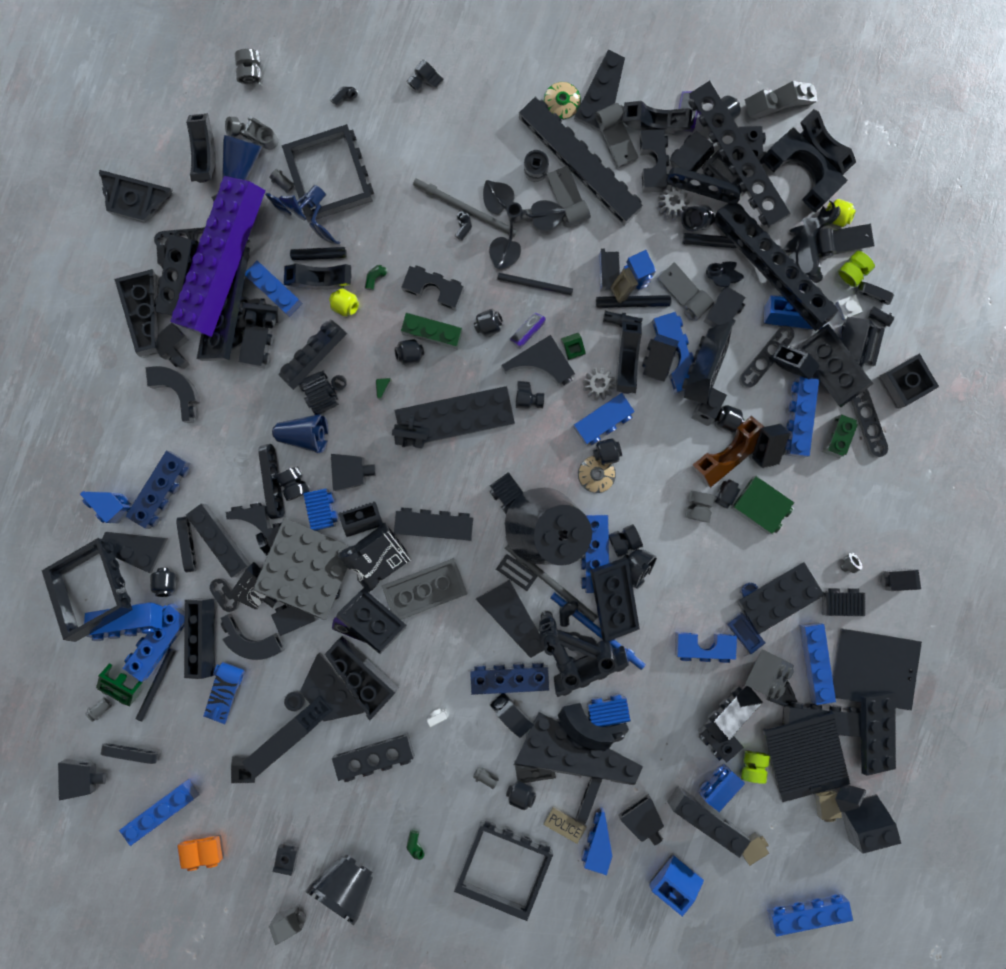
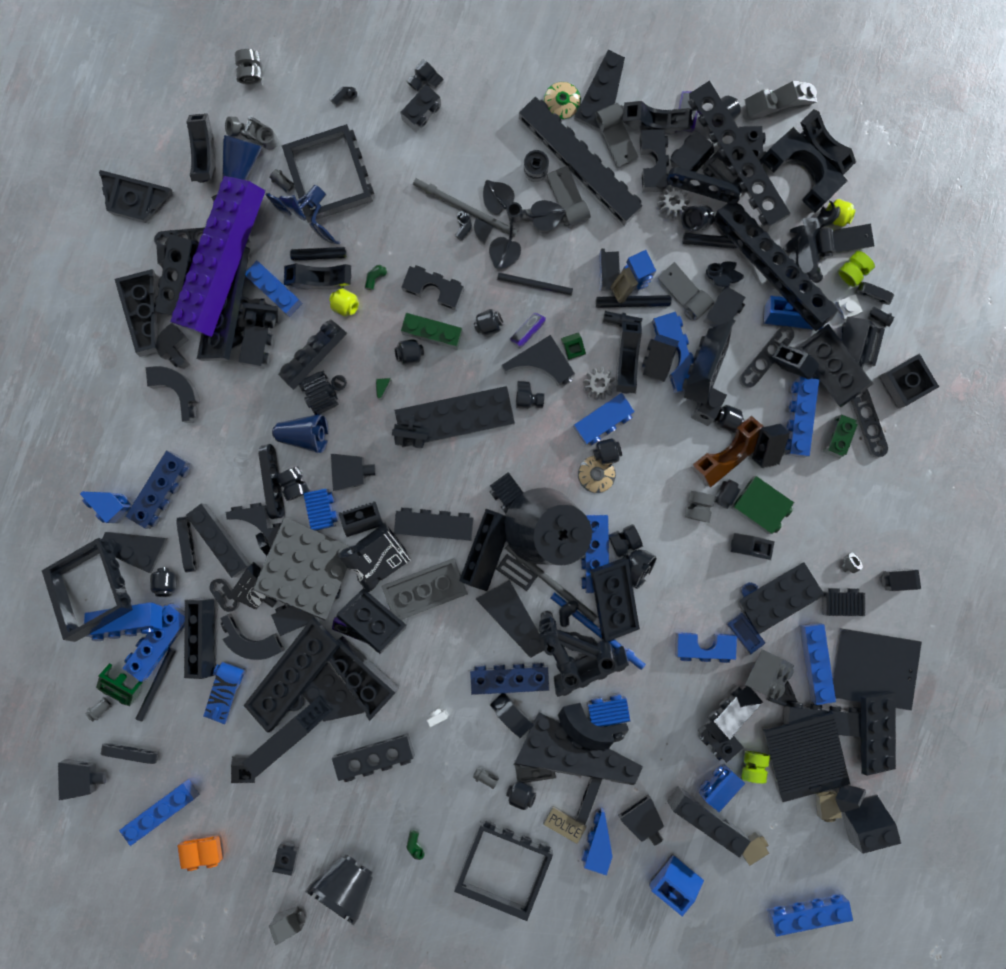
(291, 675): none -> black plate
(421, 108): none -> black brick
(482, 230): none -> black tile
(485, 551): none -> black brick
(752, 546): none -> black slope

